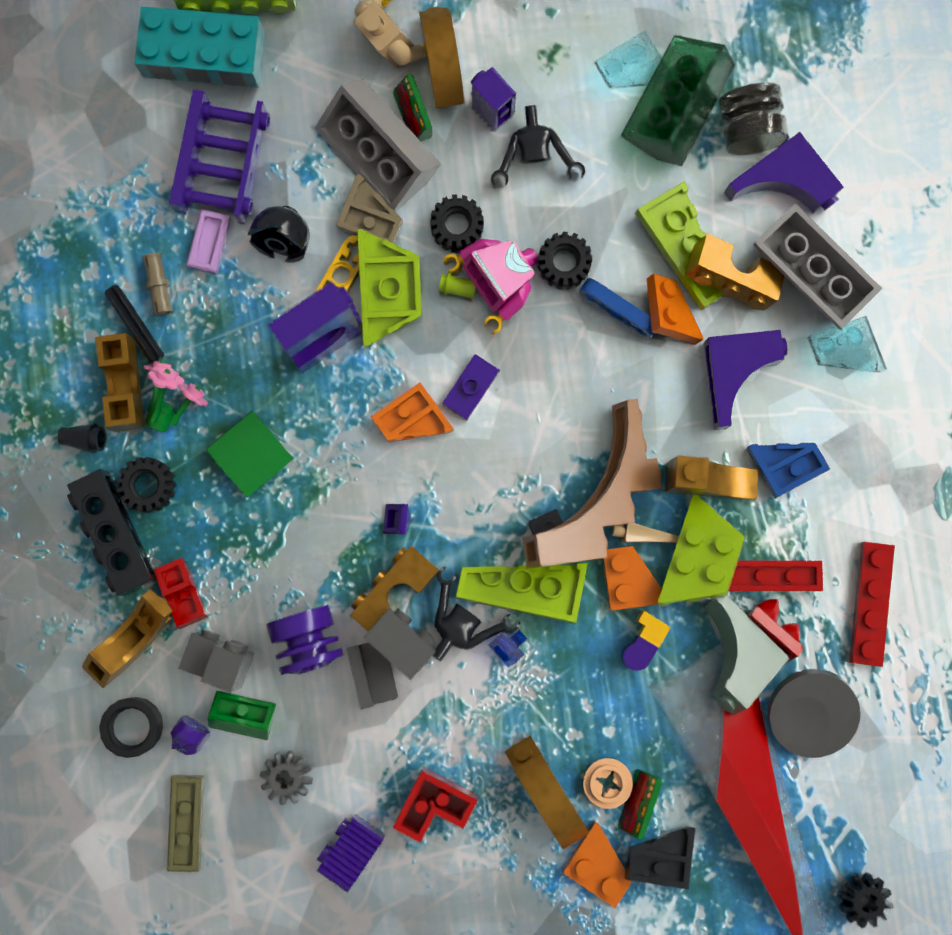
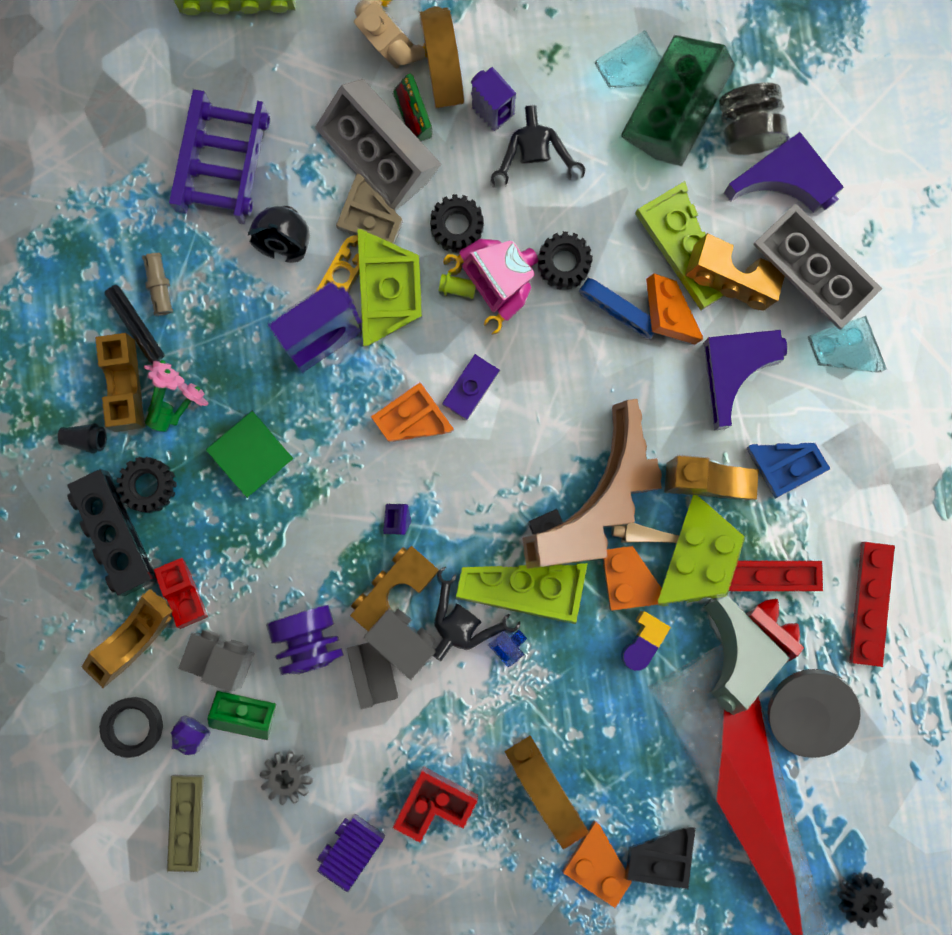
(199, 46): teal brick -> none
(209, 242): lavender tile -> none
(612, 797): light nougat gear -> none
(640, 804): slope -> none

